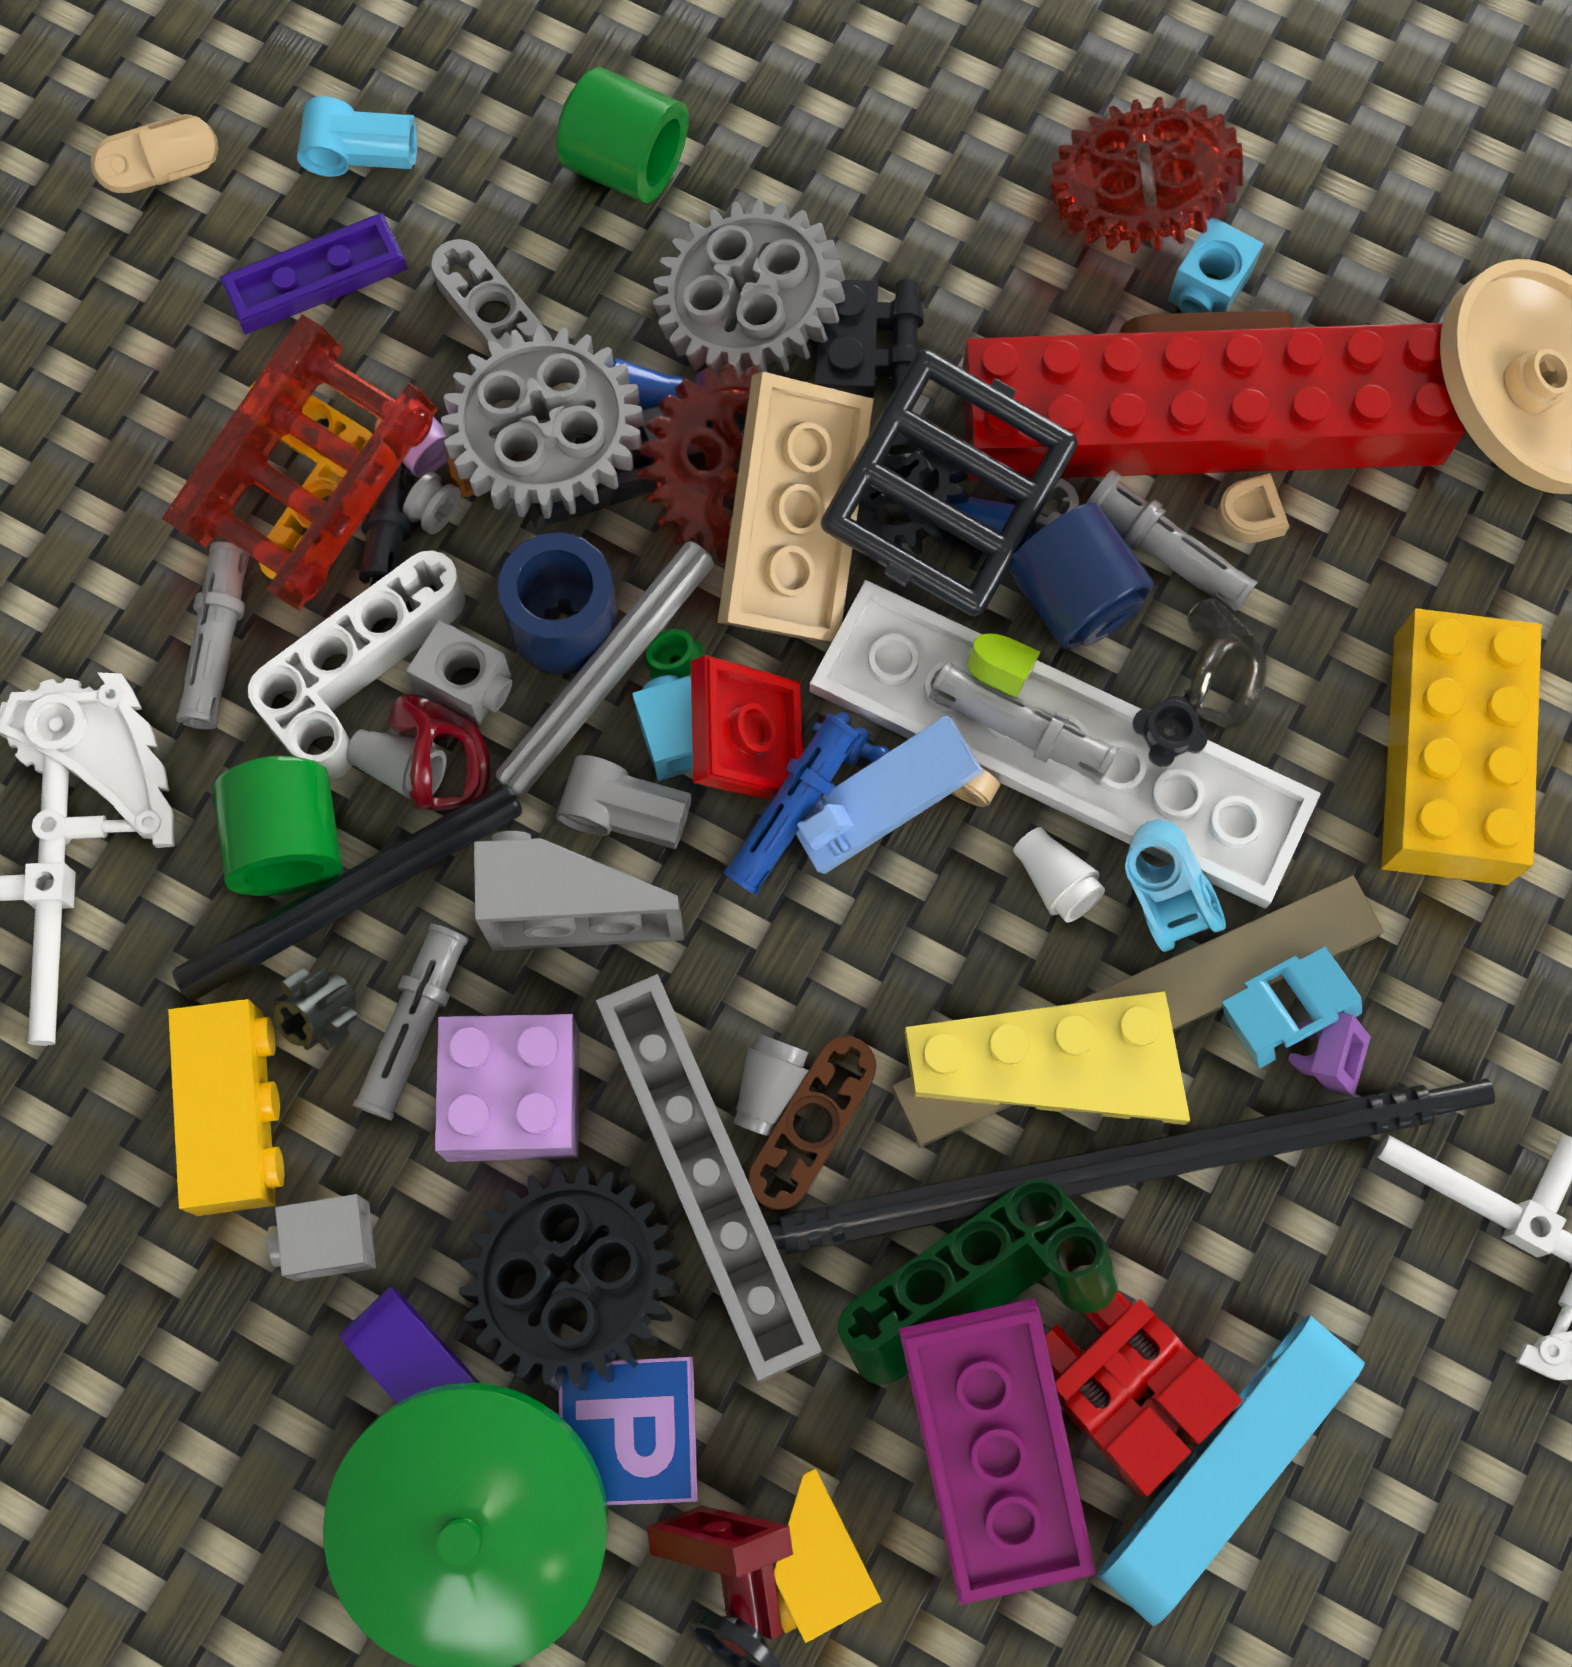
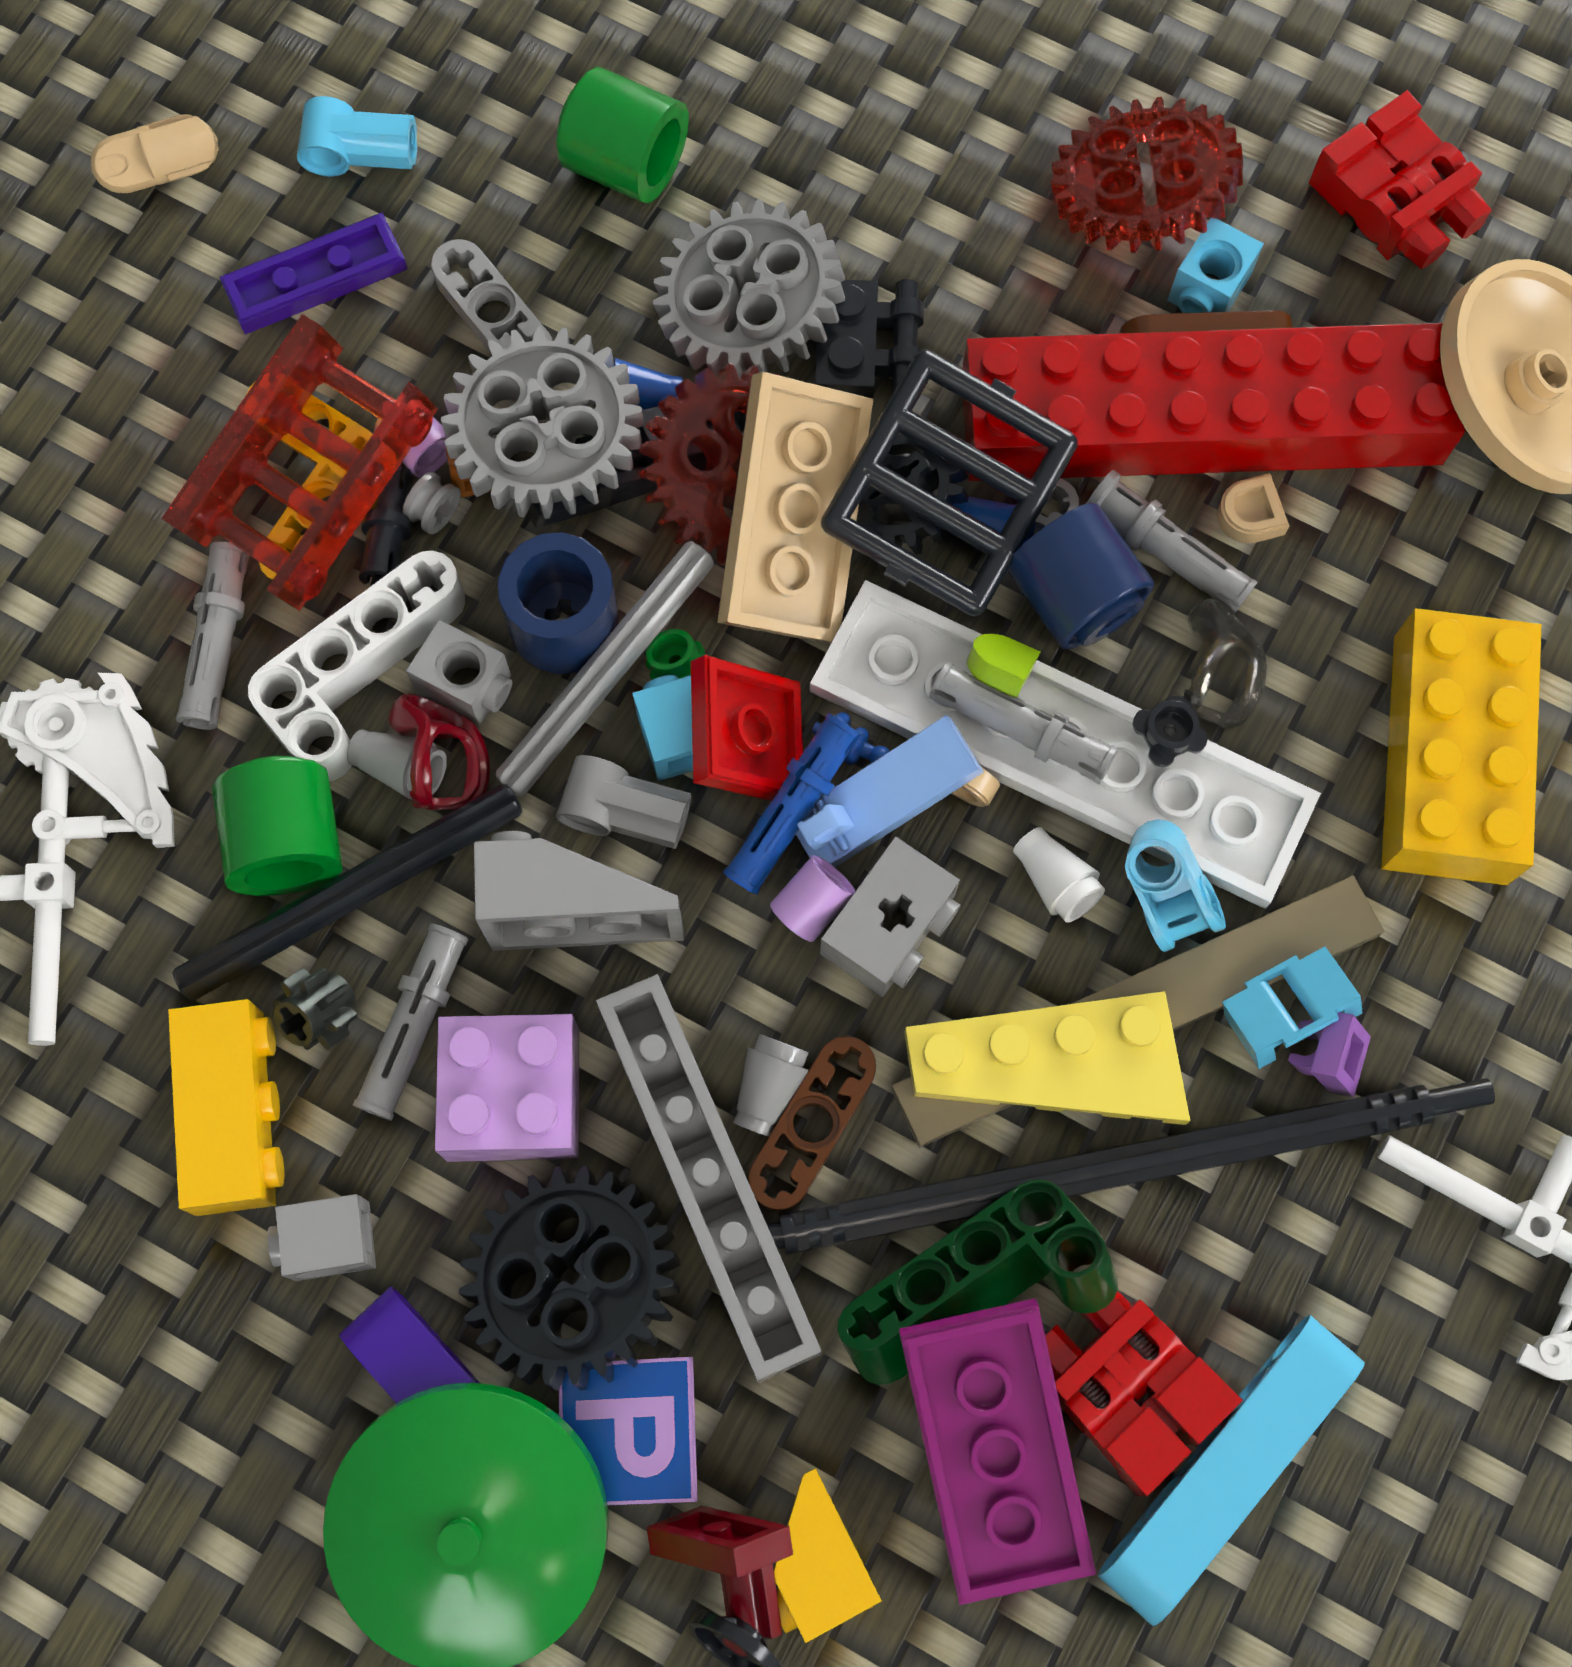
(812, 898): none -> lavender beam
(900, 882): none -> light grey brick
(1401, 183): none -> red hips

